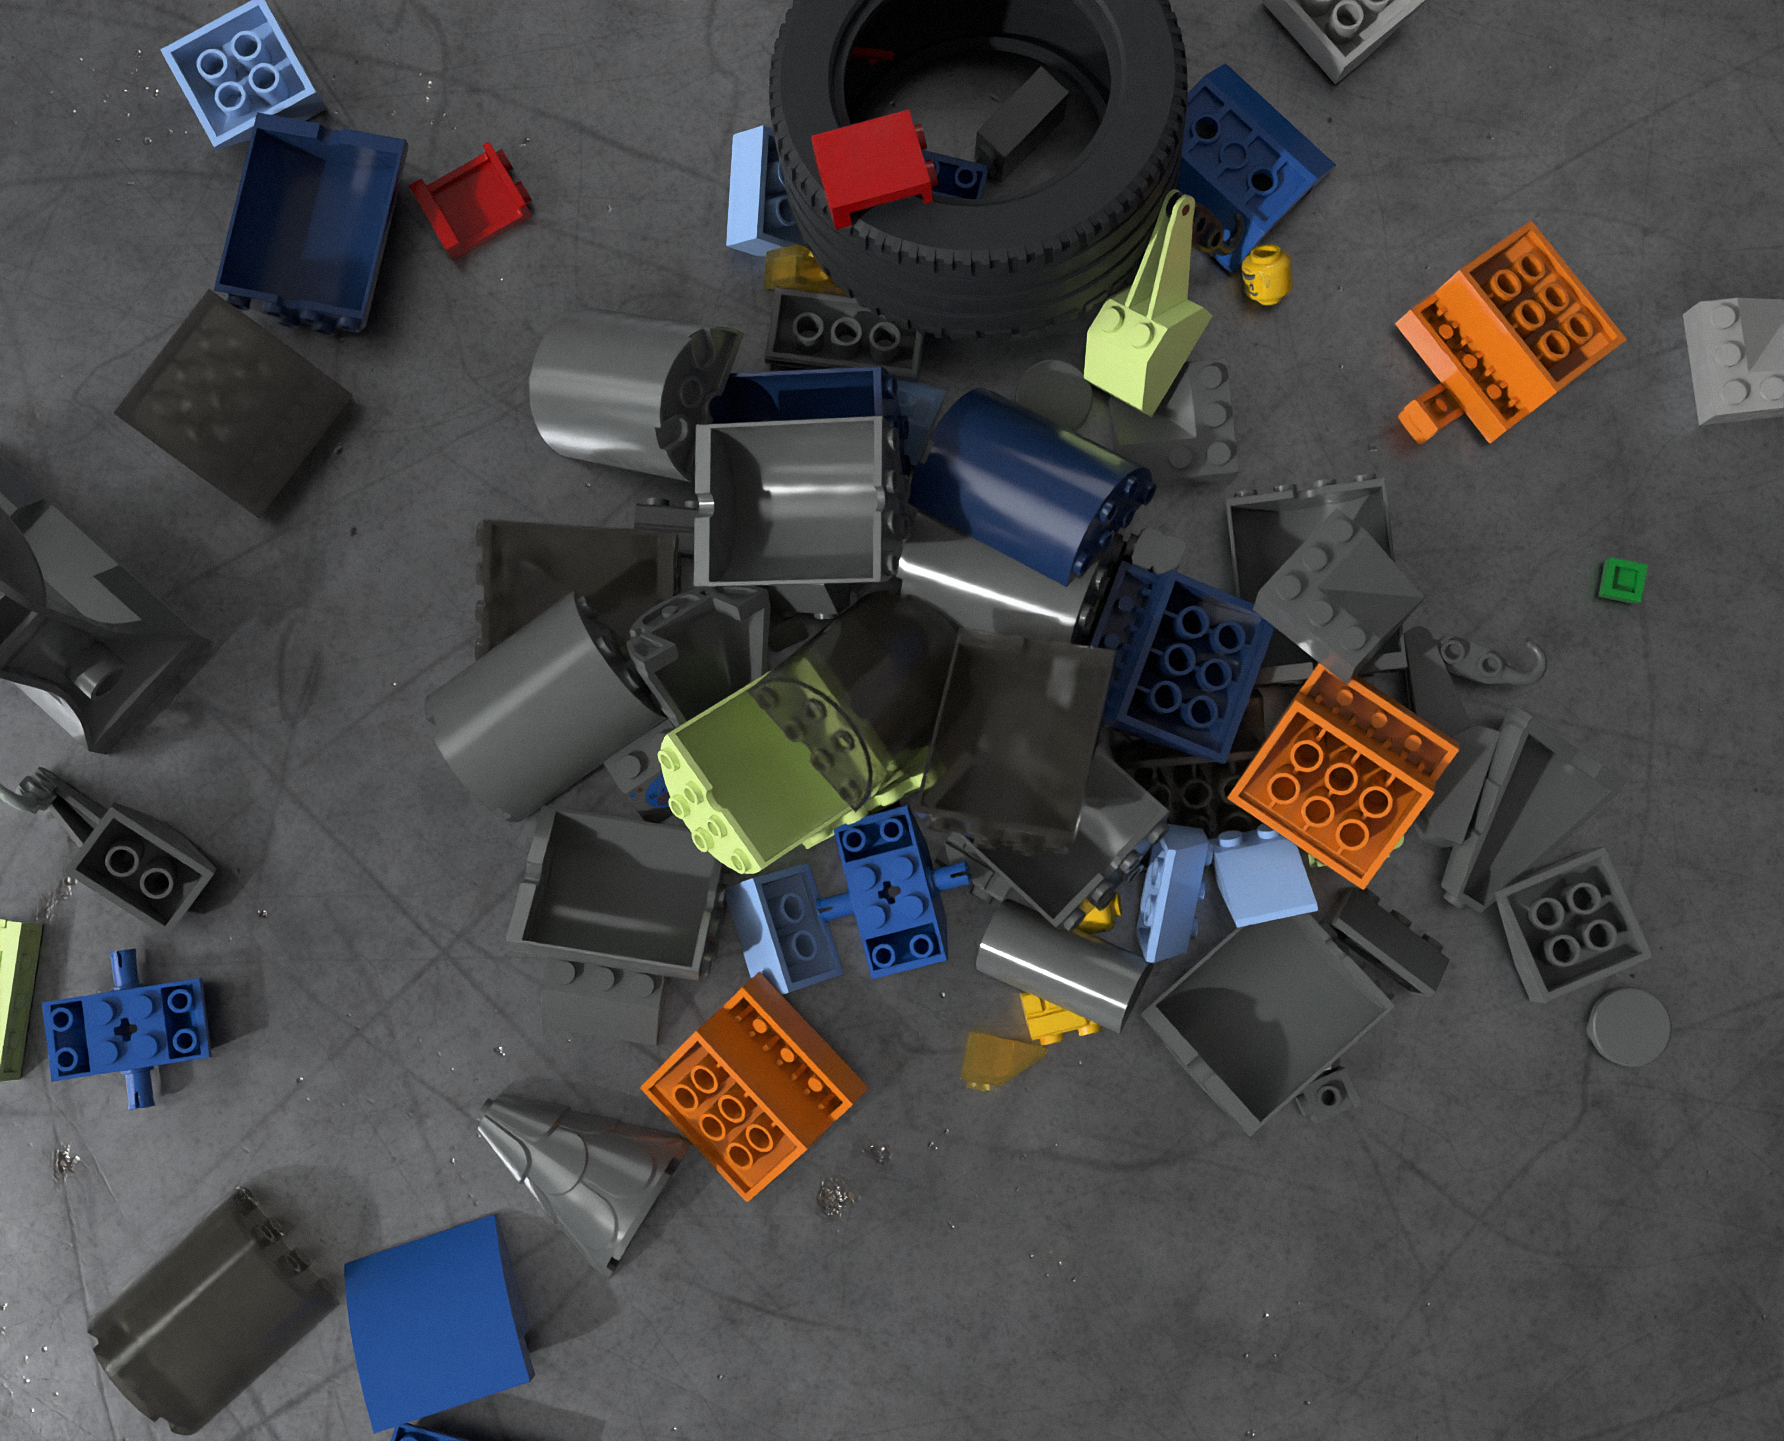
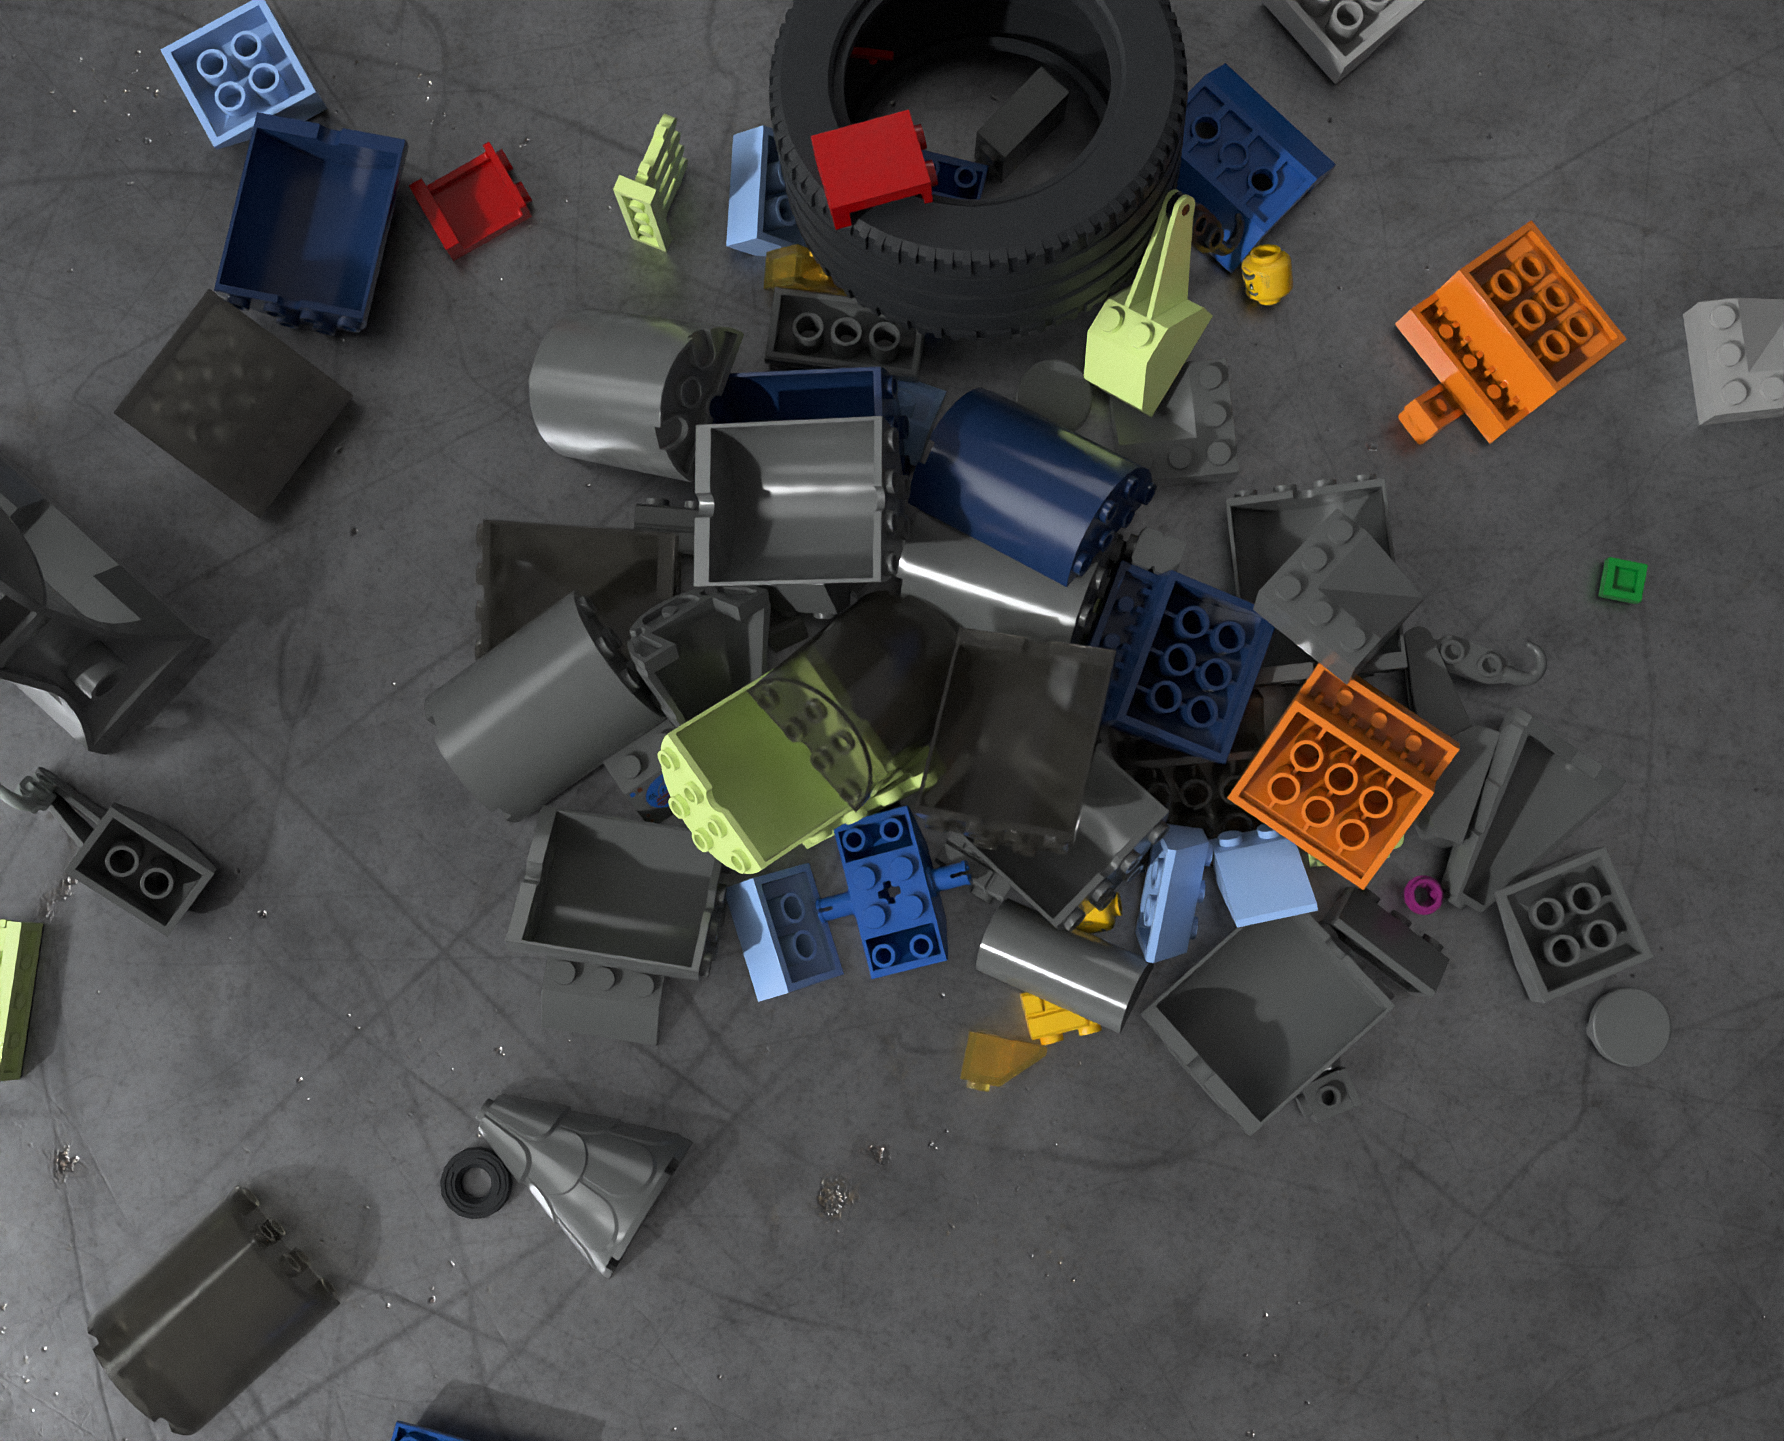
(94, 1034): blue slope -> none
(437, 1323): blue slope -> none
(452, 1188): none -> black tyre
(650, 195): none -> yellowish green fence
(754, 1087): orange slope -> none
(1430, 892): none -> magenta cone

